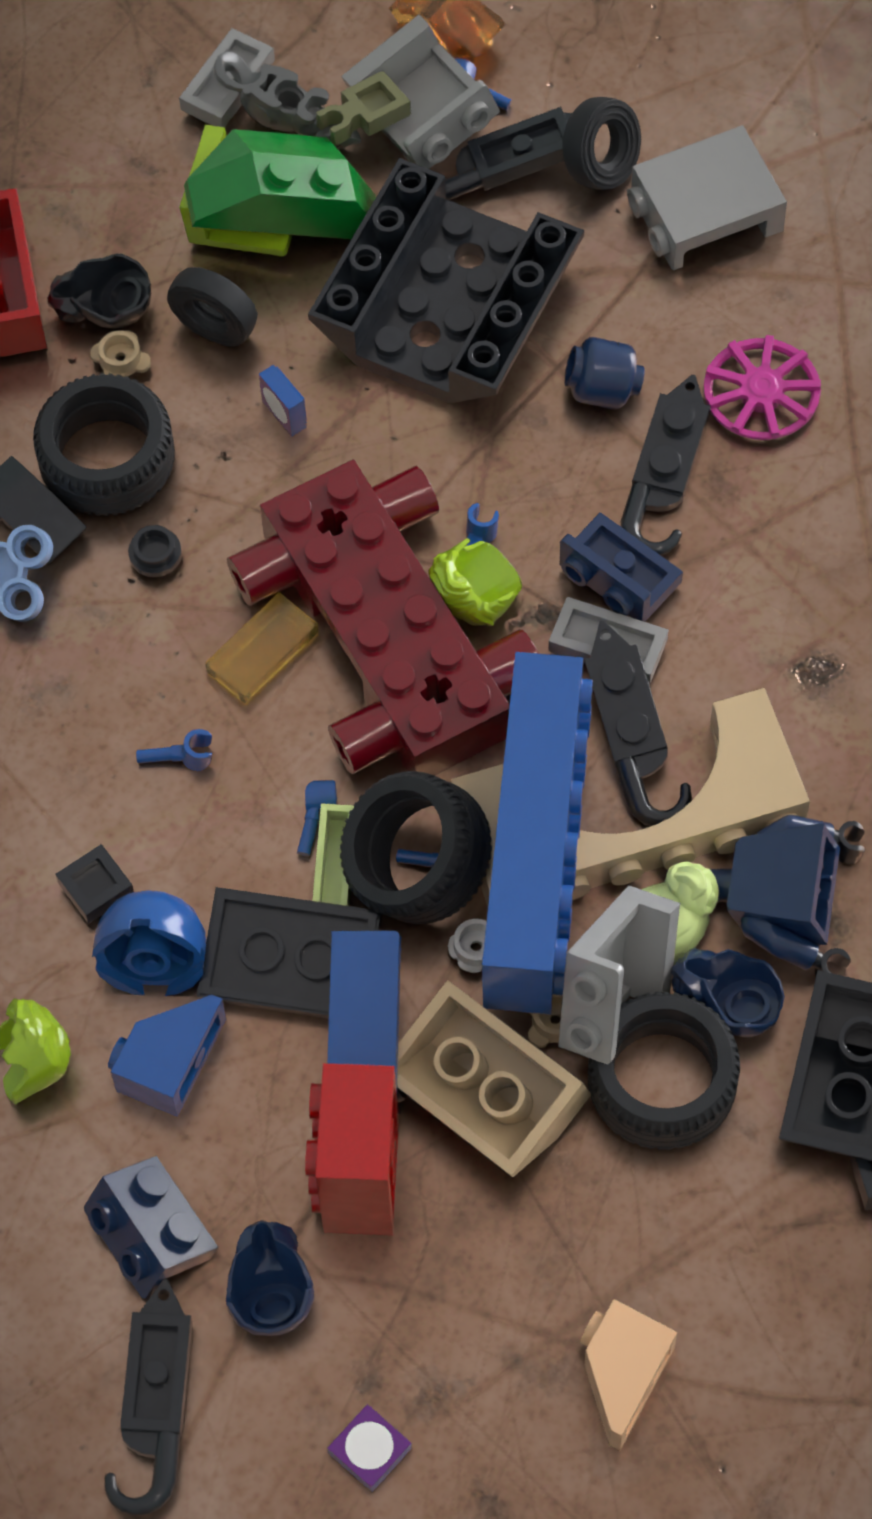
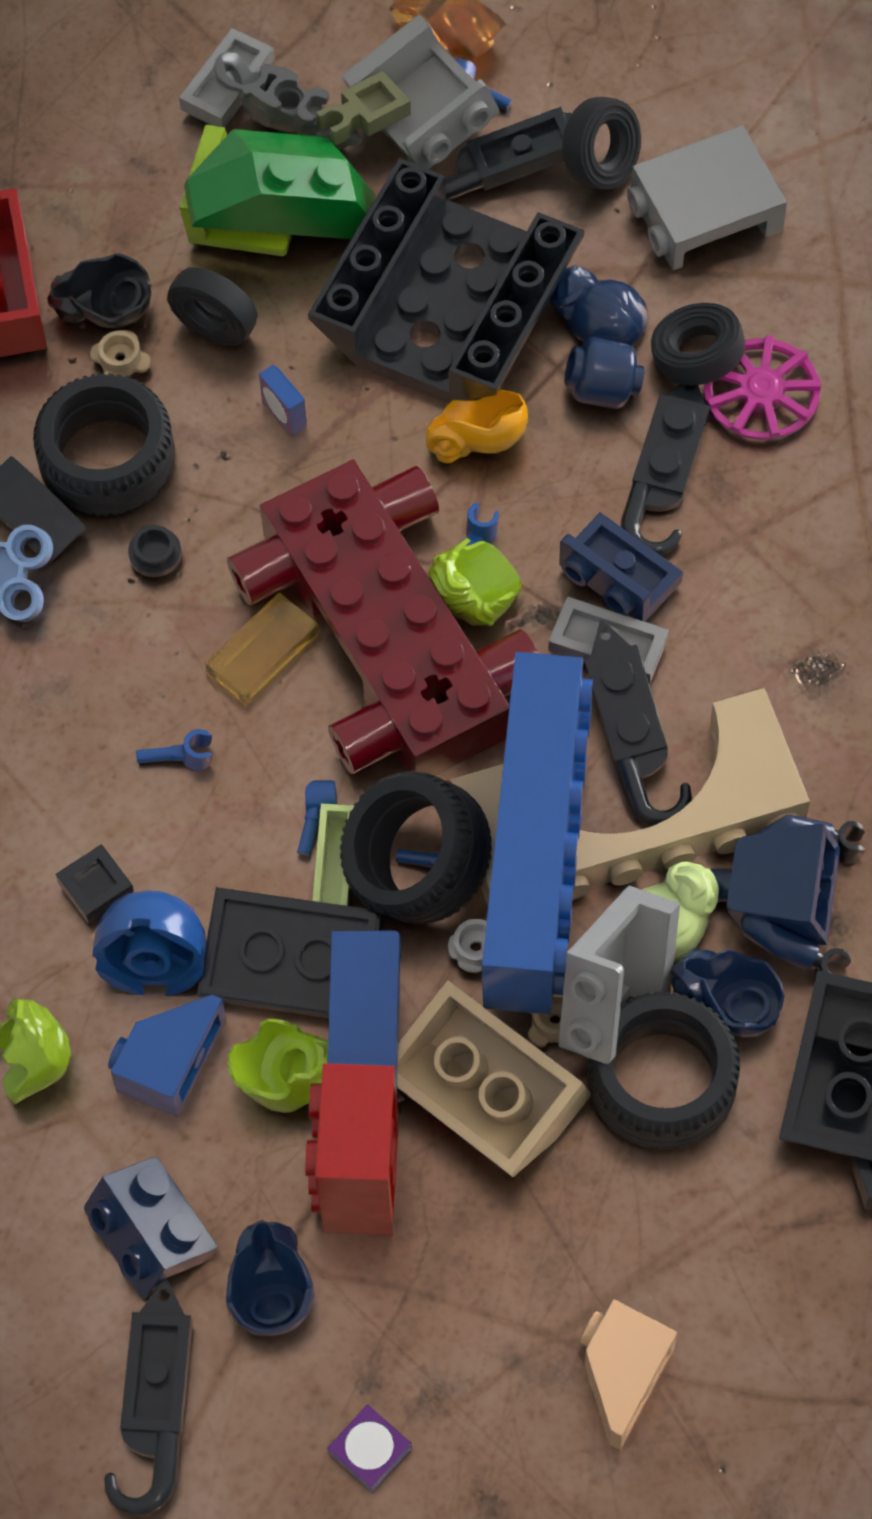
(278, 1065): none -> lime hair
(477, 426): none -> light orange hair
(599, 307): none -> dark blue hair
(705, 365): none -> black tyre

